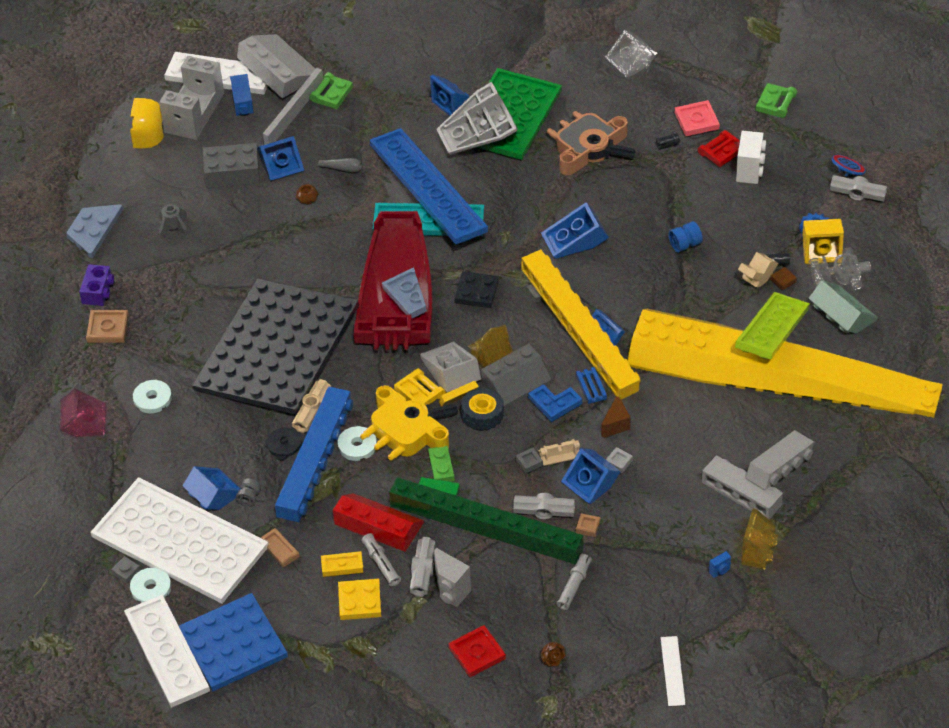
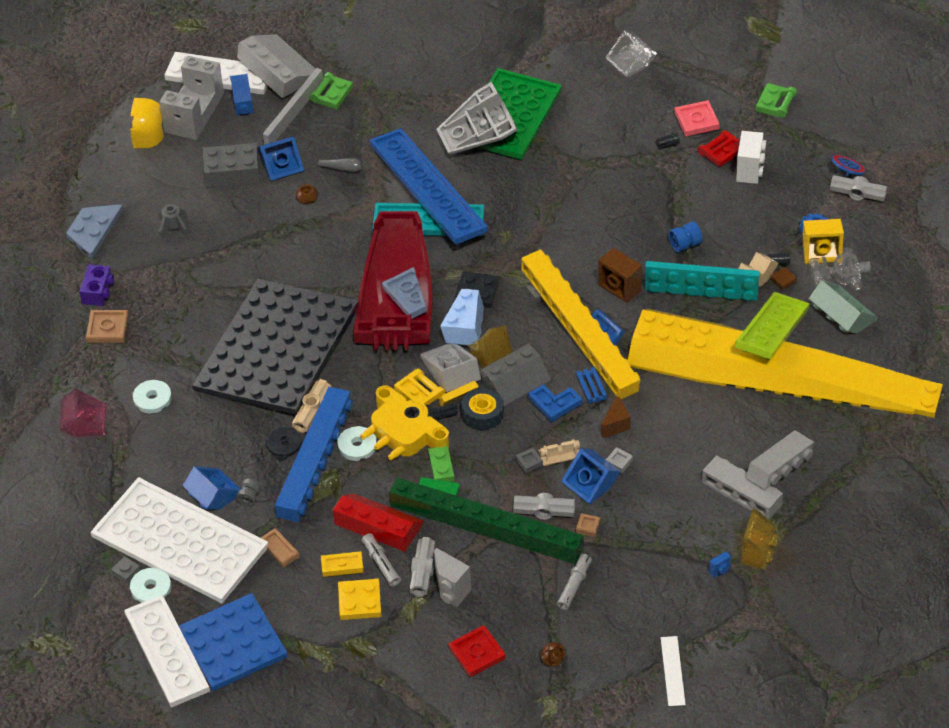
(446, 94): blue slope -> none
(464, 318): none -> light blue wedge
(575, 232): blue slope -> none
(589, 140): piece -> none
(620, 275): none -> reddish brown brick
(702, 280): none -> teal plate

